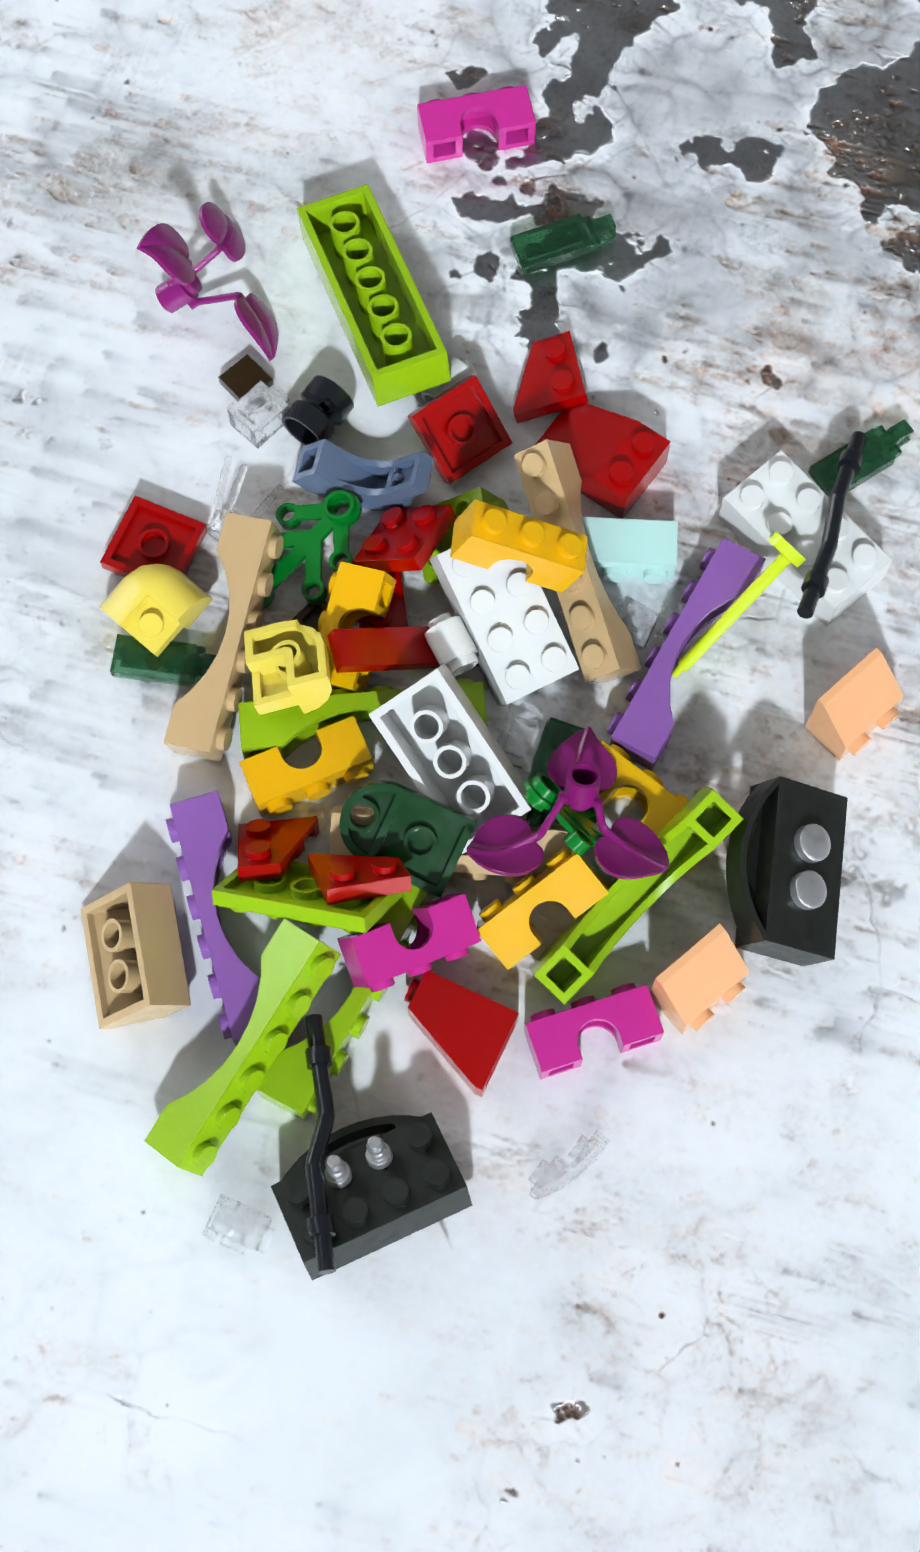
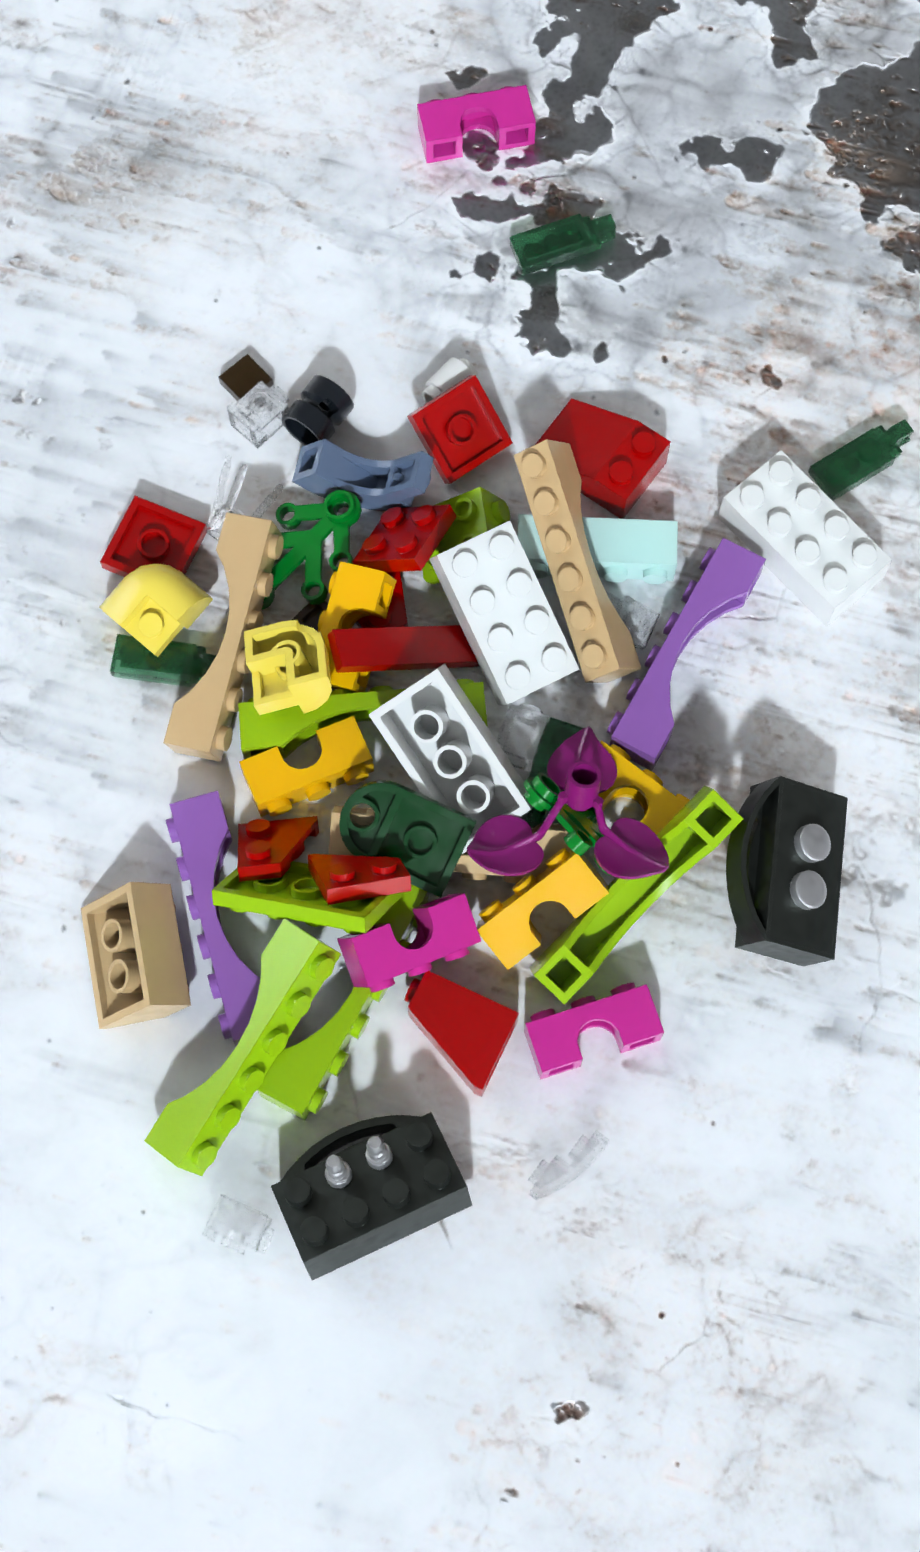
(183, 287): magenta plant -> none
(320, 1224): black bar -> none
(374, 295): lime brick -> none
(452, 643): white brick -> none
(493, 534): yellow arch -> none
(550, 379): red wing -> none
(700, 981): light nougat slope -> none
(787, 556): neon yellow piece -> none
(816, 580): black bar -> none
(856, 706): light nougat slope -> none

